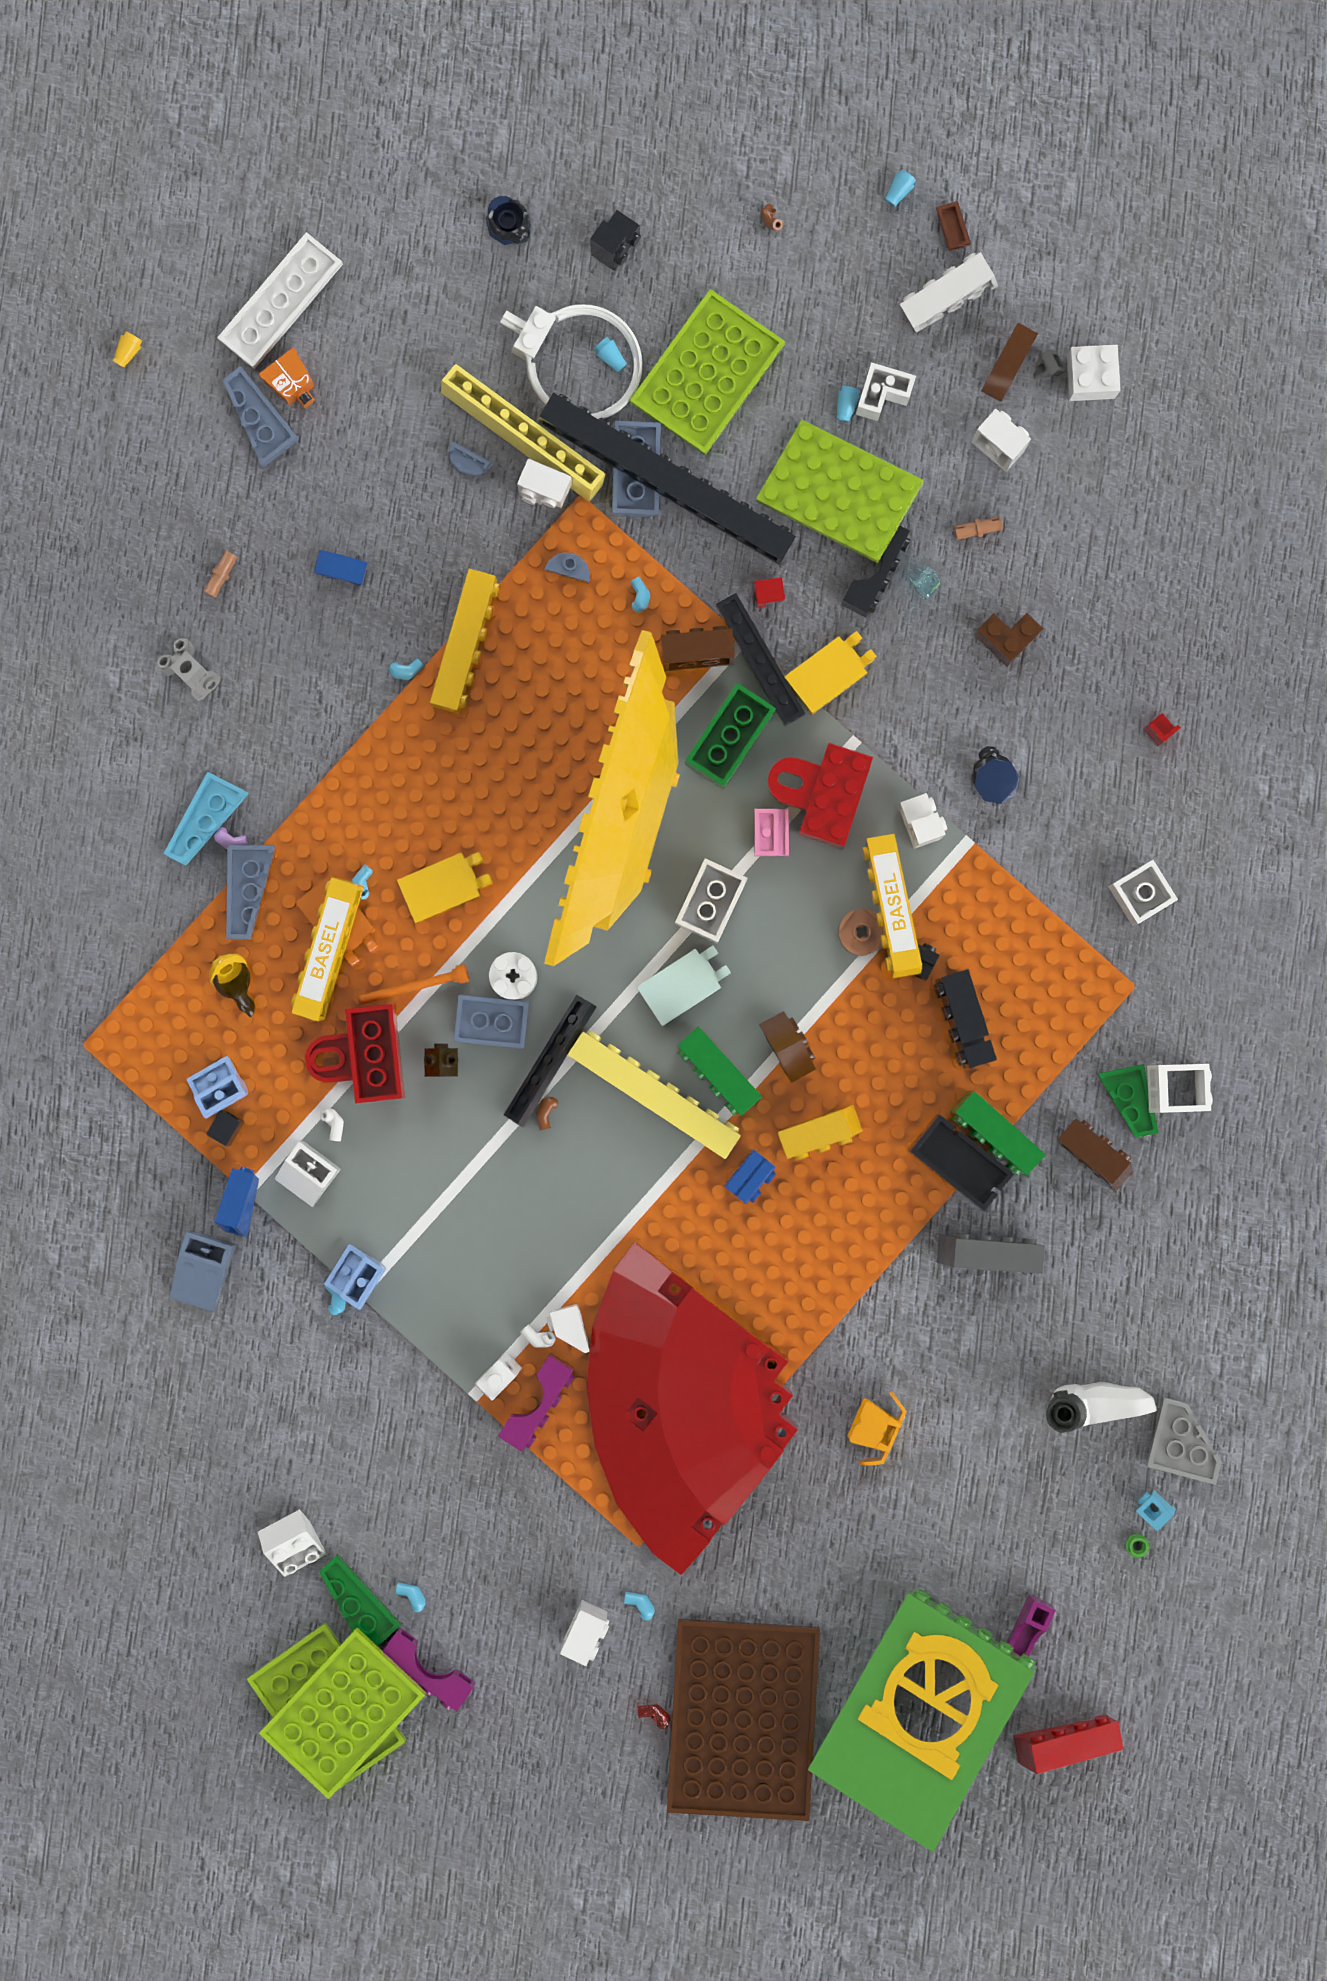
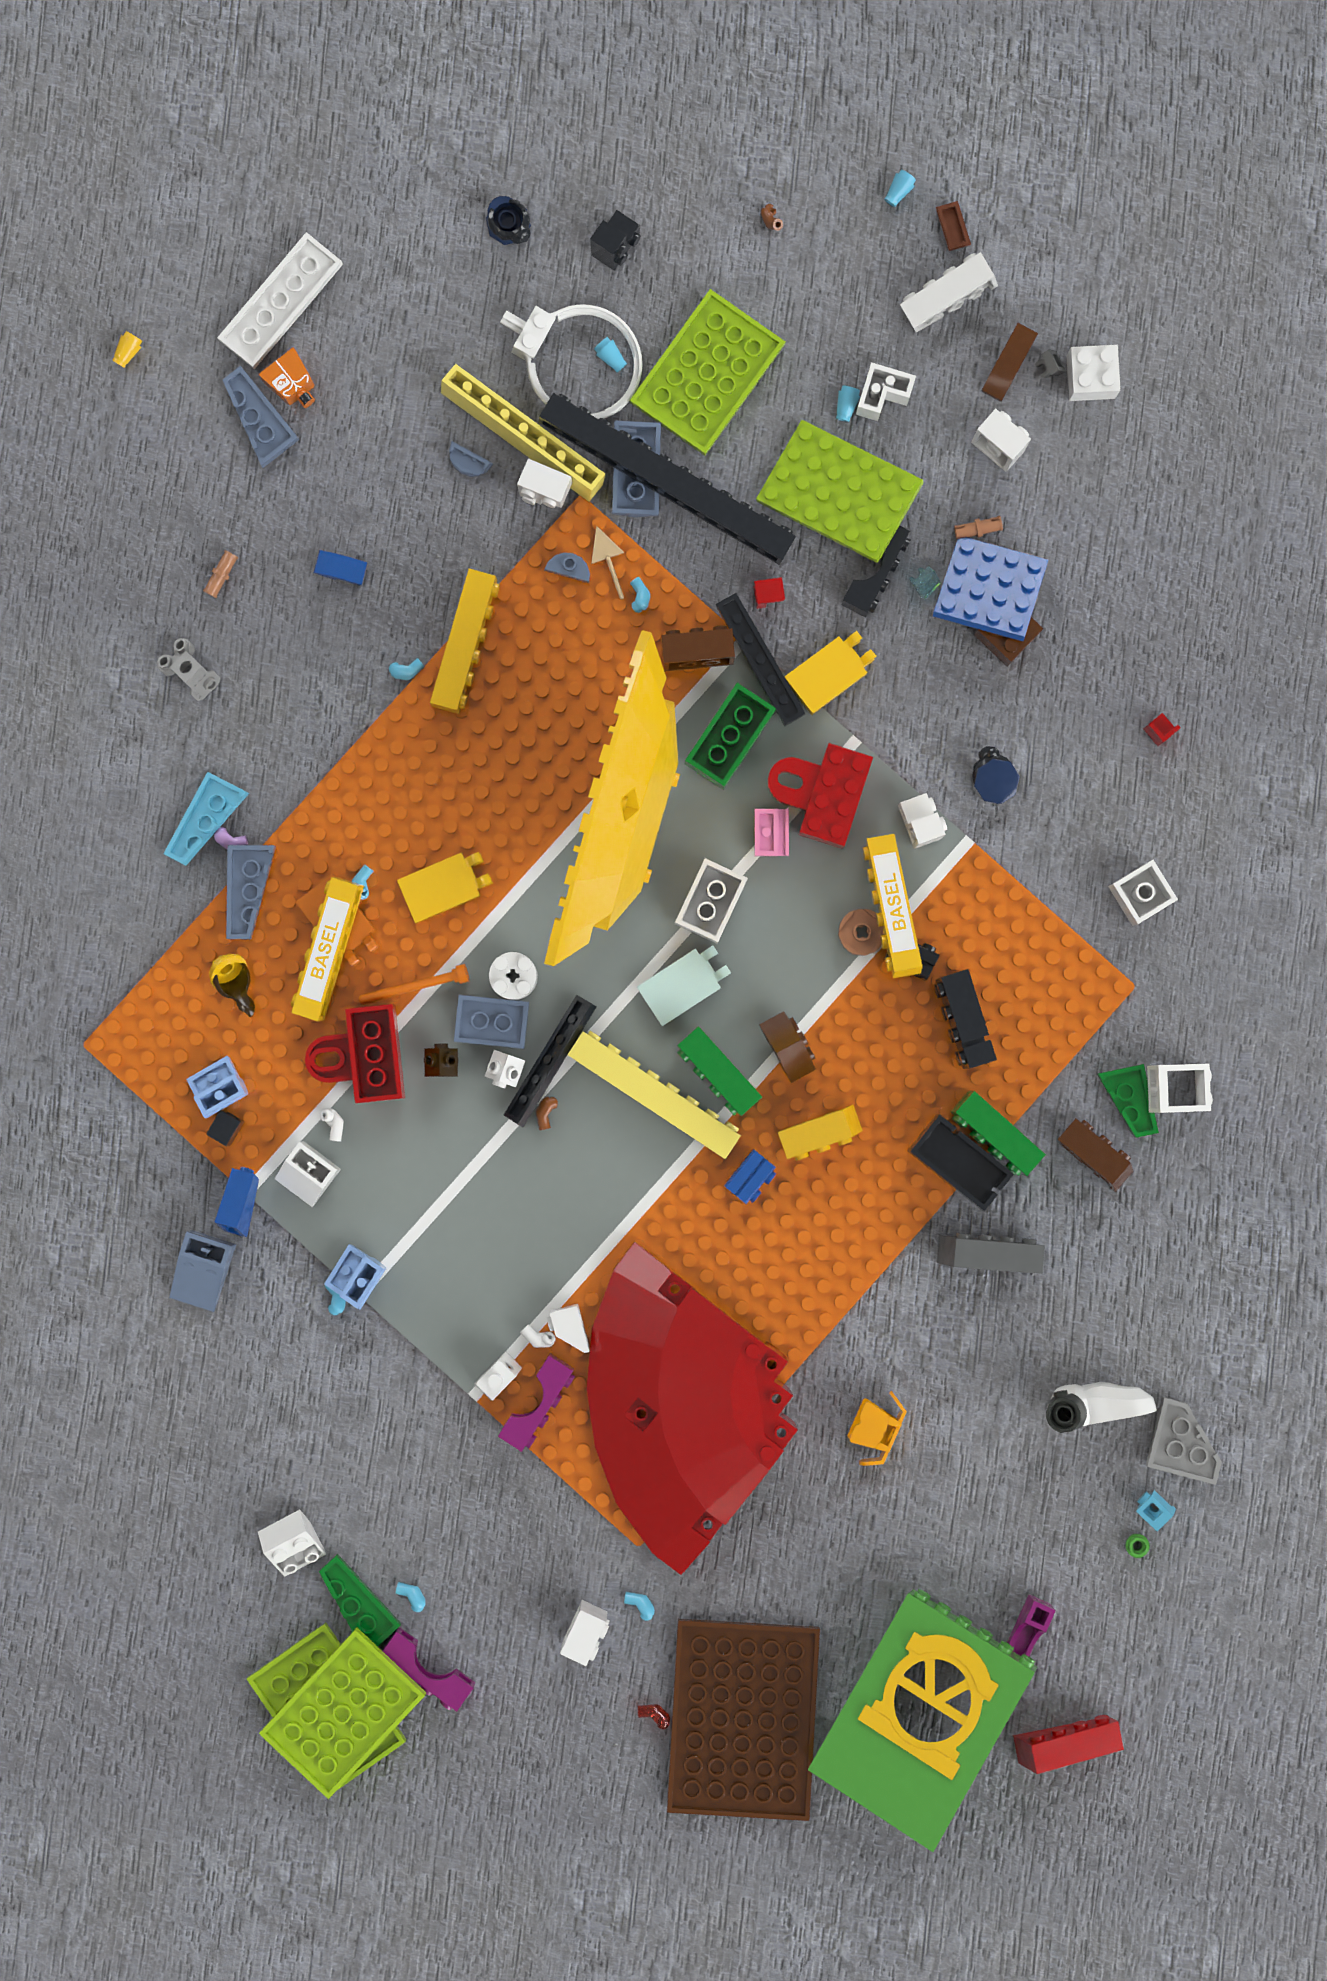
(504, 1069): none -> white brick
(604, 549): none -> tan piece
(990, 588): none -> plate

